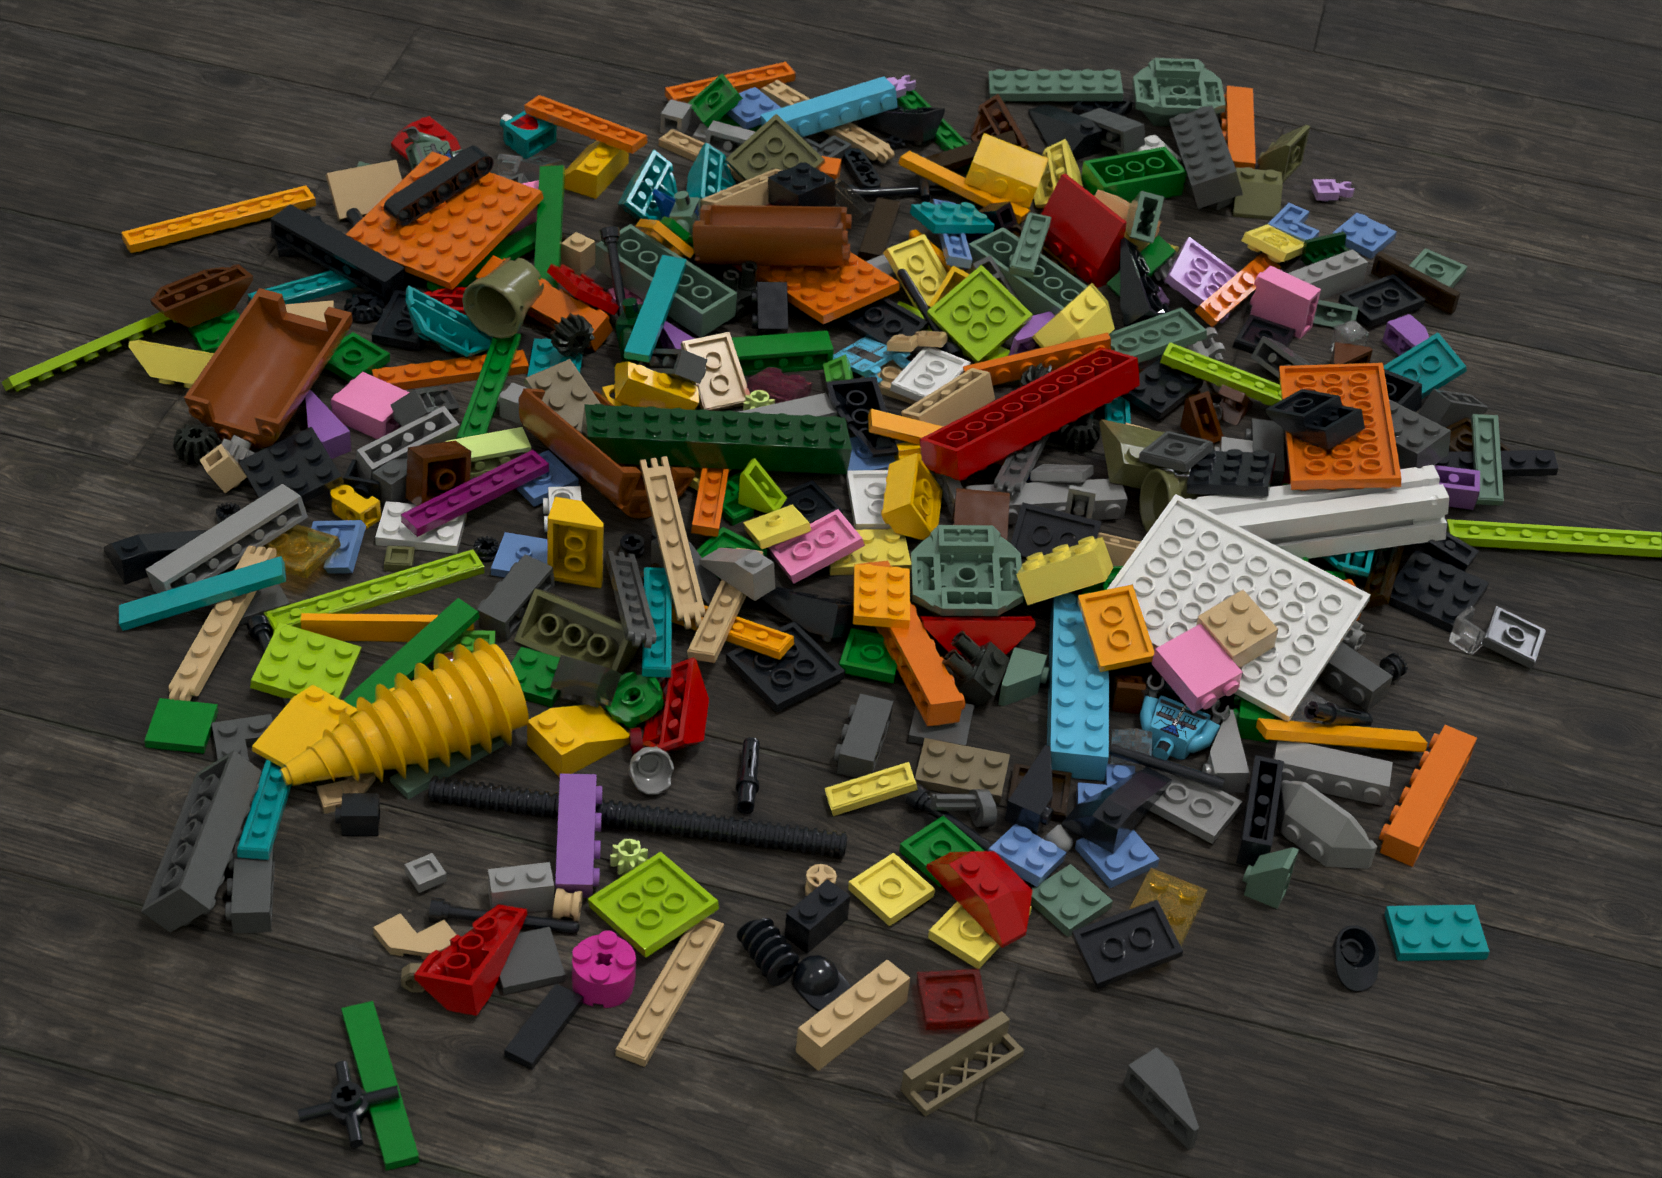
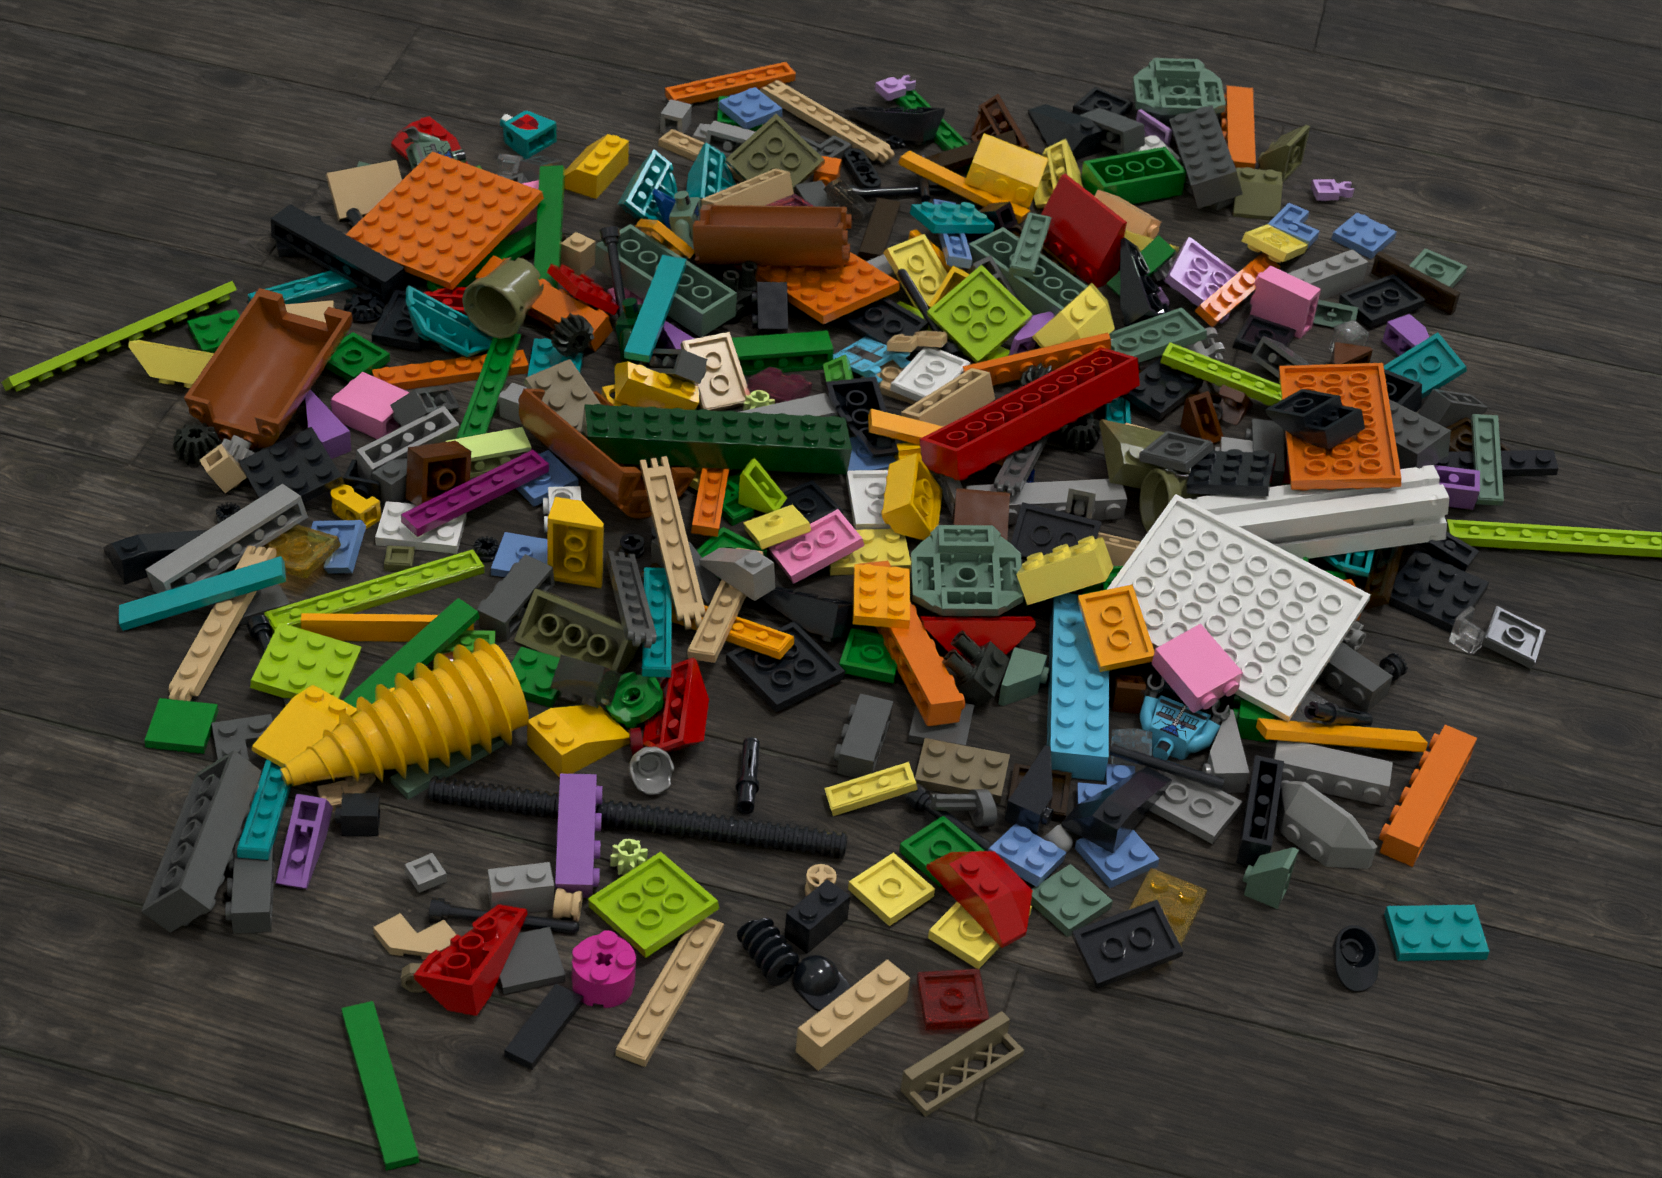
(203, 295): reddish brown wedge -> none
(216, 219): light orange plate -> none
(304, 840): none -> medium lavender slope
(348, 1104): black bar -> none
(438, 185): black beam -> none
(586, 124): orange plate -> none
(678, 230): green tile -> none
(715, 100): green plate -> none
(801, 187): black brick -> none
(837, 107): medium azure brick -> none
(1056, 85): sand green plate -> none
(1061, 473): light grey tile -> none
(1144, 216): sand green slope -> none
(1154, 127): none -> lavender slope
(1162, 1091): dark grey slope -> none
(1240, 628): tan brick -> none
(1323, 247): dark green bracket -> none

